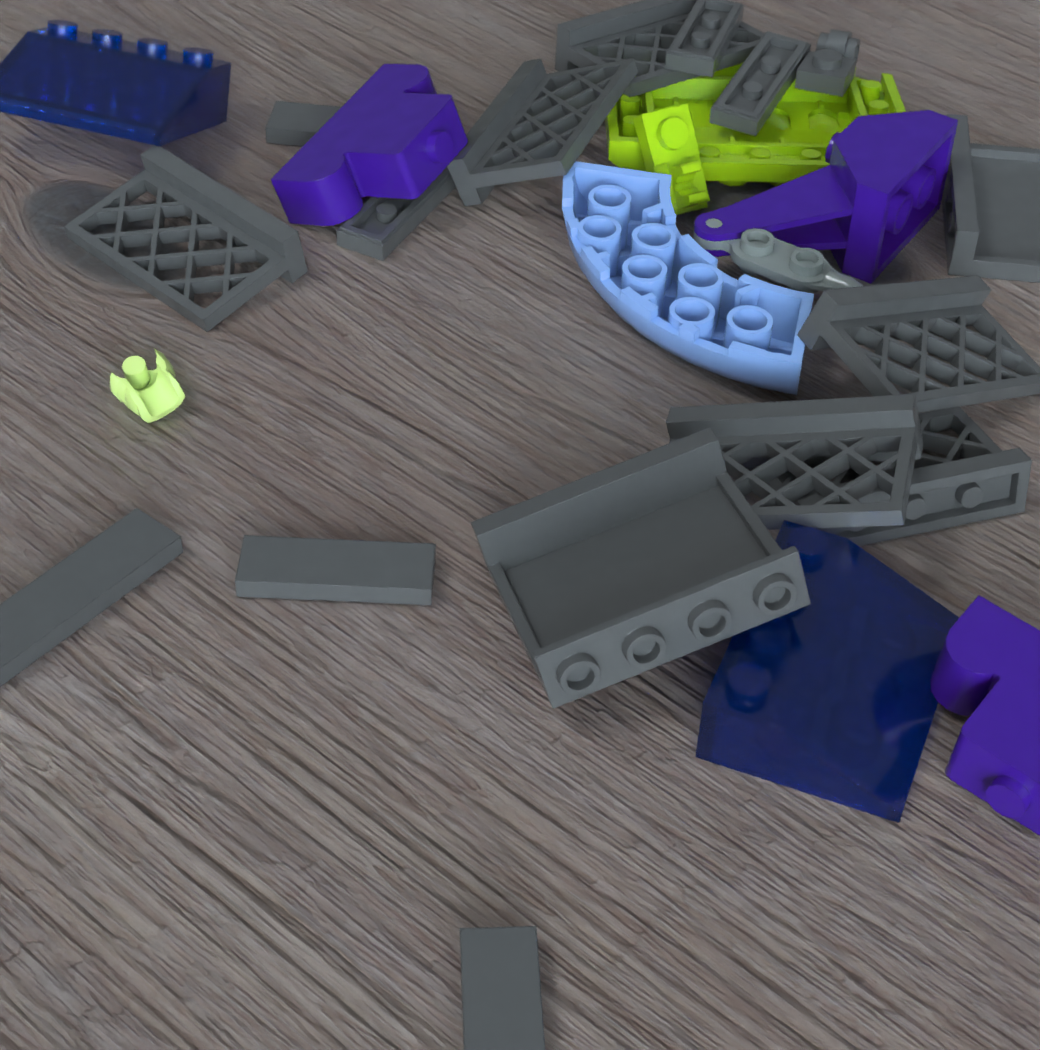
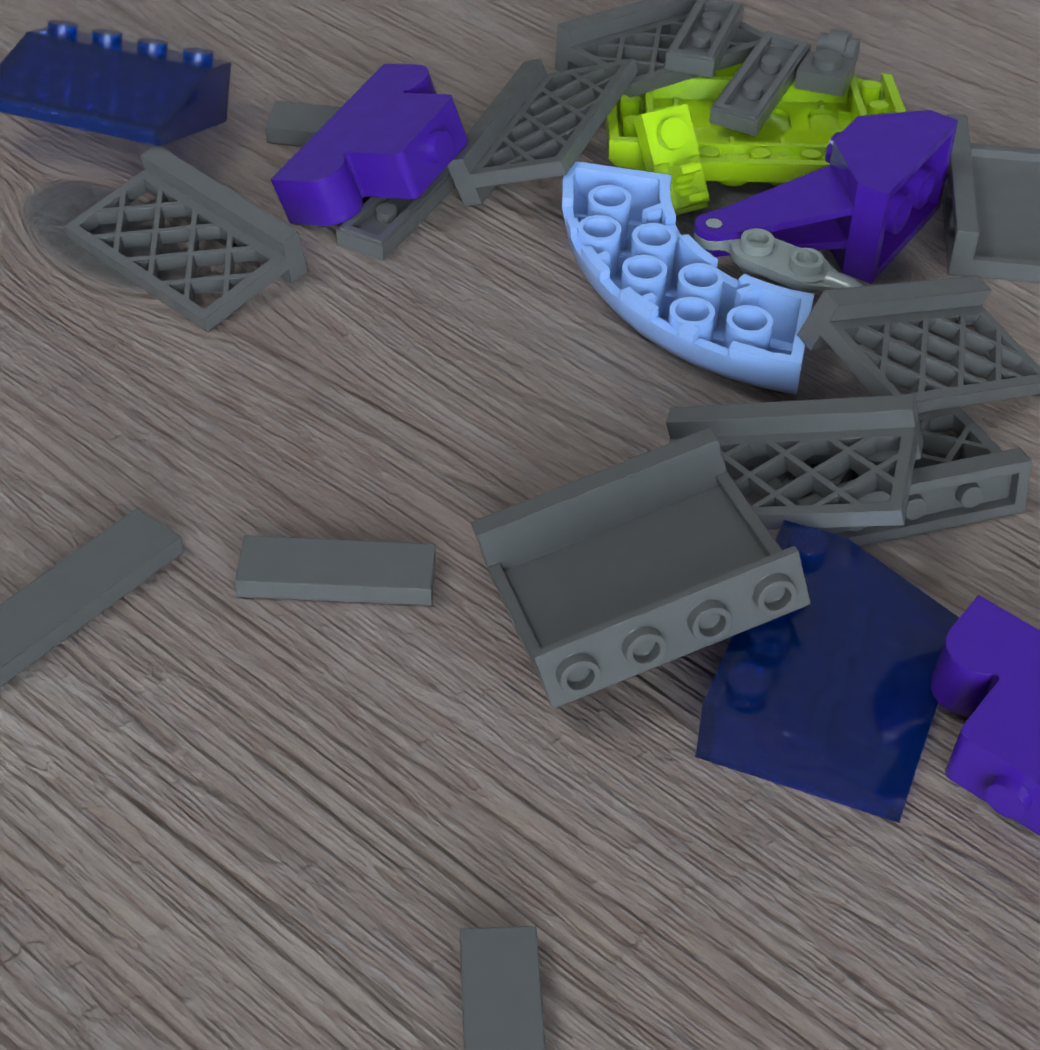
(146, 391): yellowish green arm -> none

